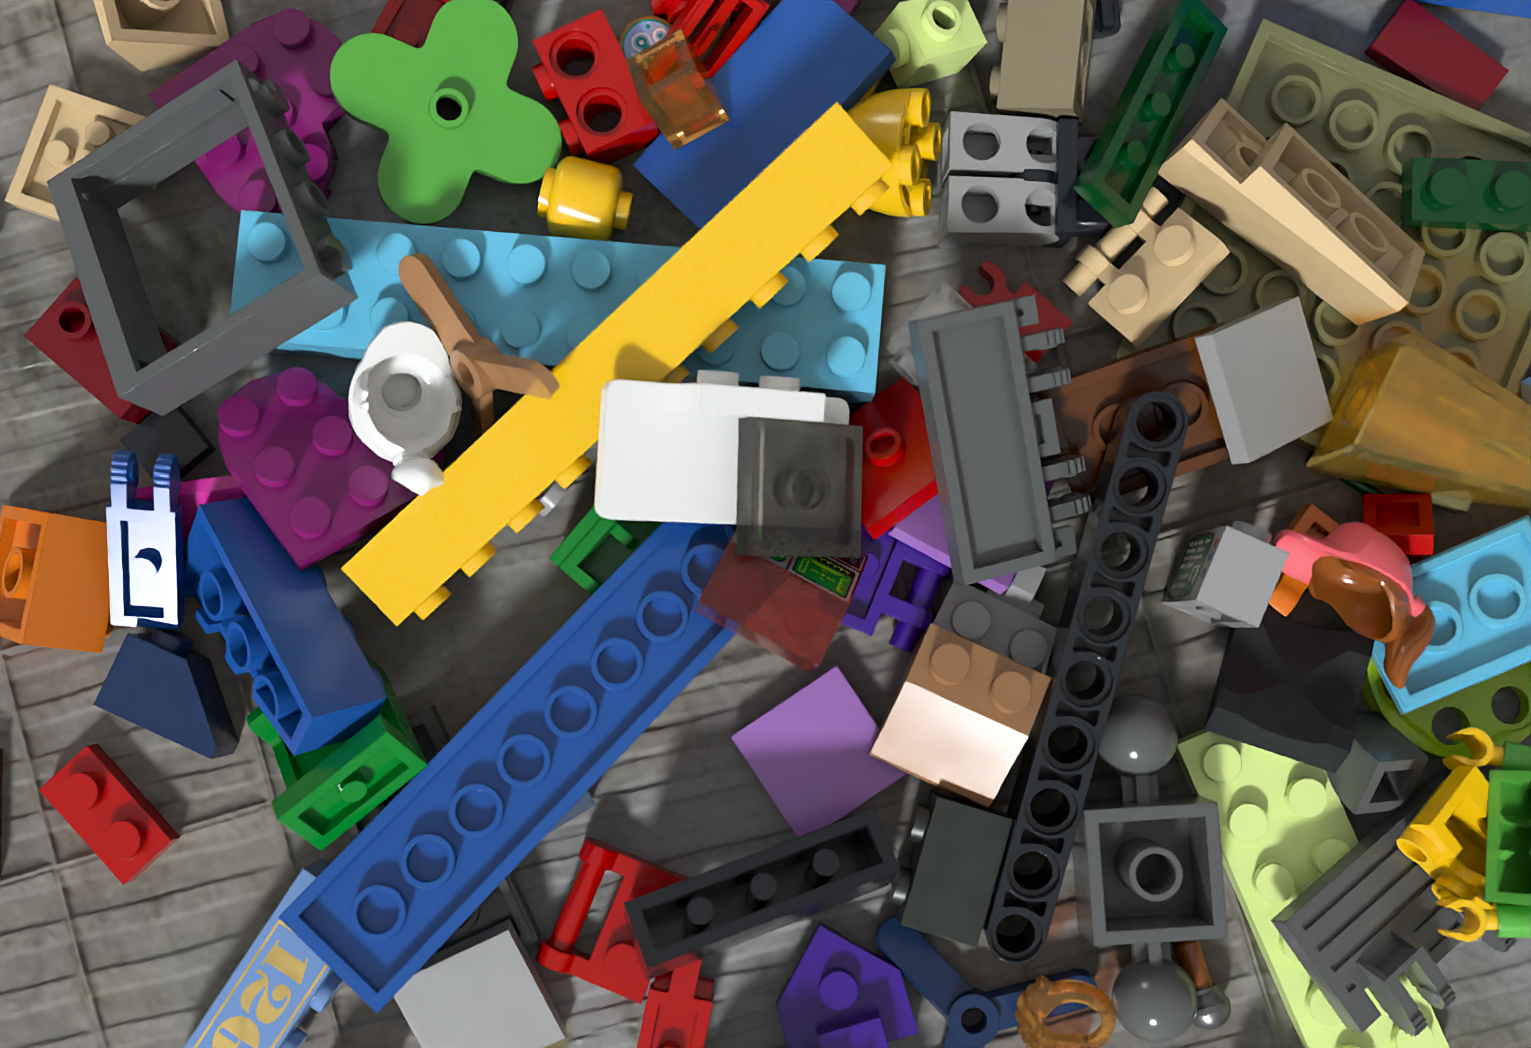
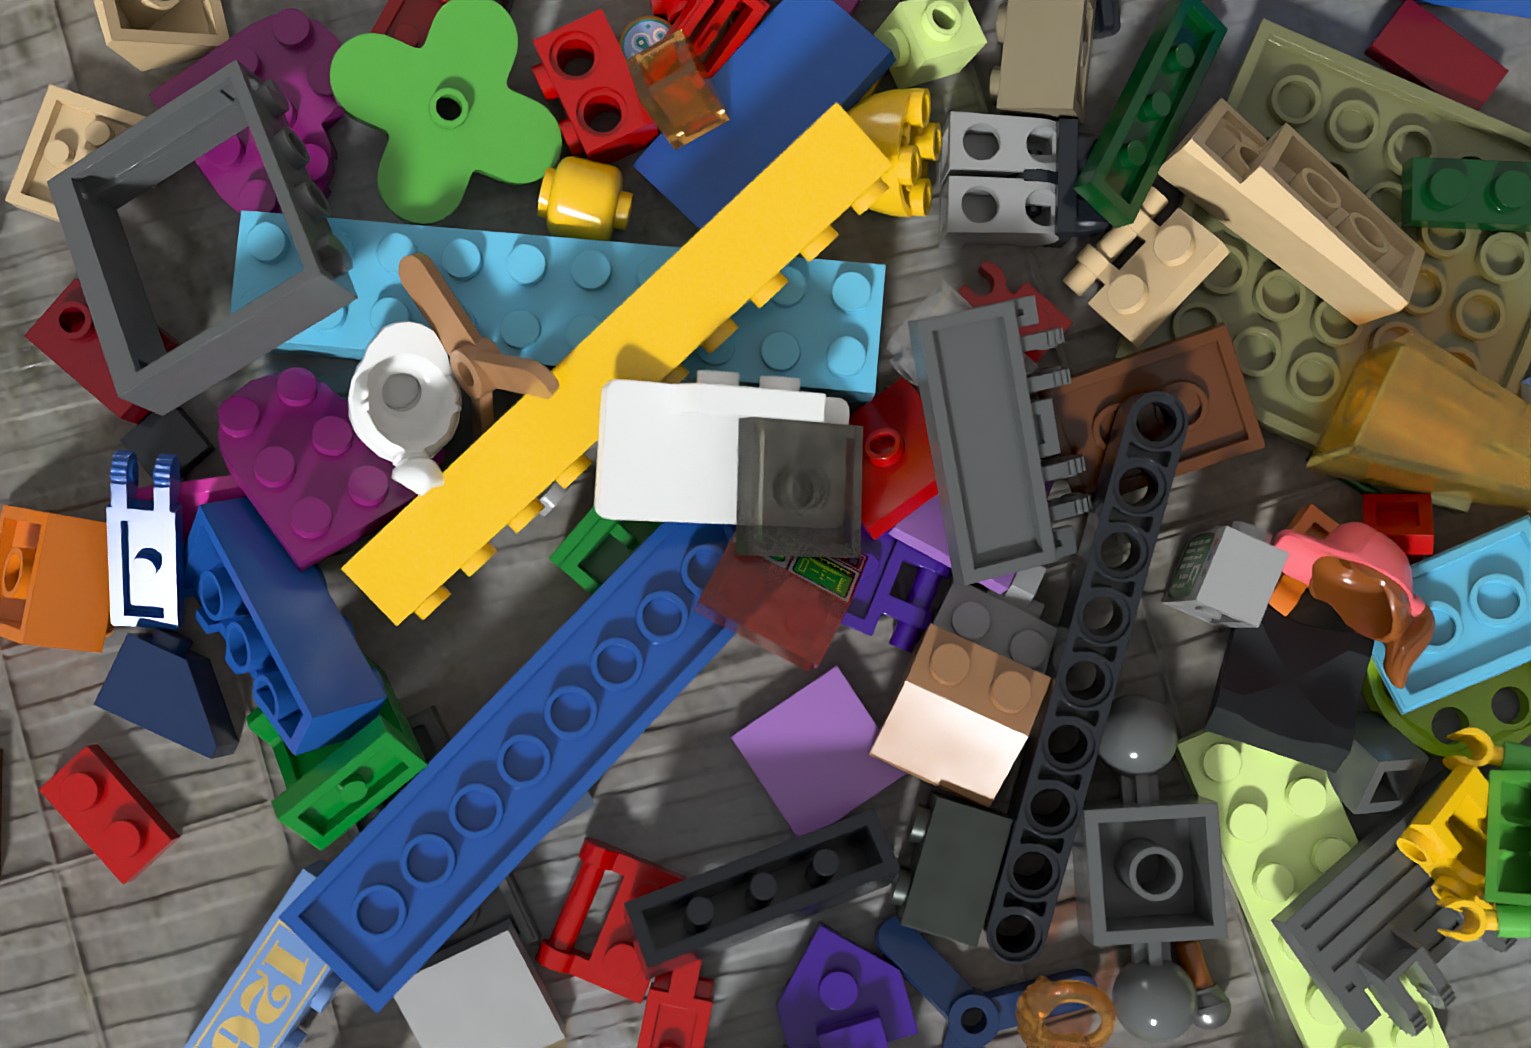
(1264, 380): light grey tile -> none

